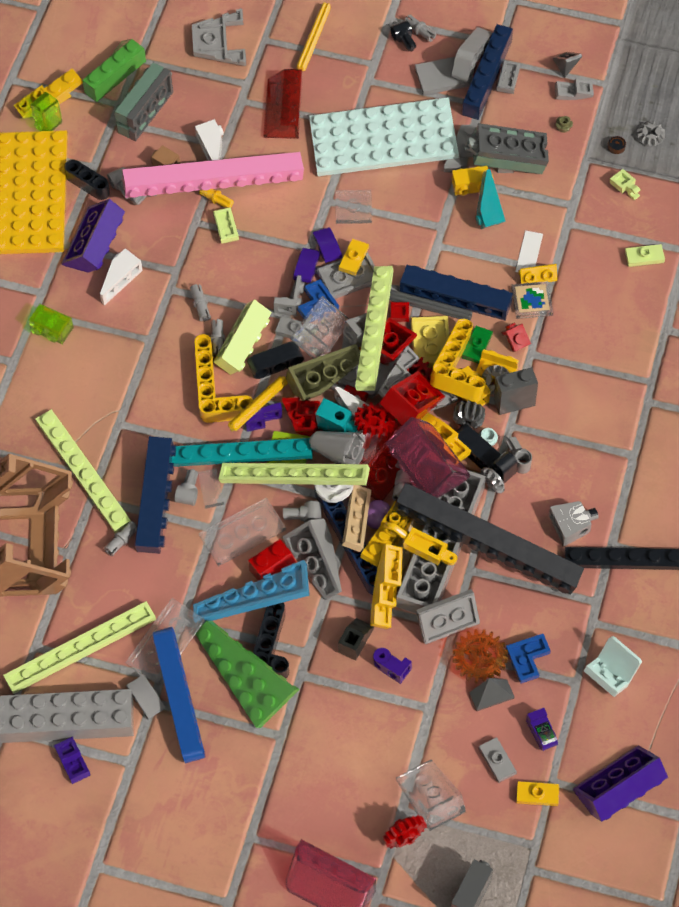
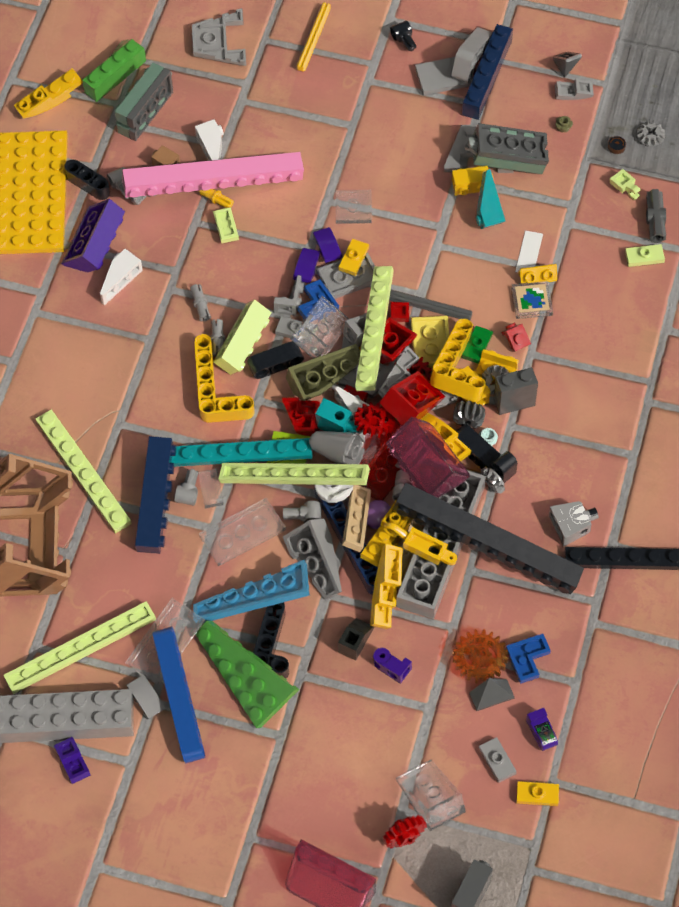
(46, 113): clear neon green brick -> none
(50, 324): clear neon green brick -> none
(121, 538): light grey pin -> none
(250, 410): yellow axle -> none
(264, 414): dark purple slope -> none
(271, 560): red slope -> none
(283, 104): clear red slope -> none
(383, 136): light aqua plate -> none
(420, 28): light grey pin -> none
(448, 616): light grey tile -> none
(456, 292): dark blue brick -> none
(508, 76): light grey plate -> none
(520, 454): light grey axle -> none
(614, 666): light aqua bracket -> none
(621, 783): dark purple slope -> none
(656, 216): none -> dark grey piece

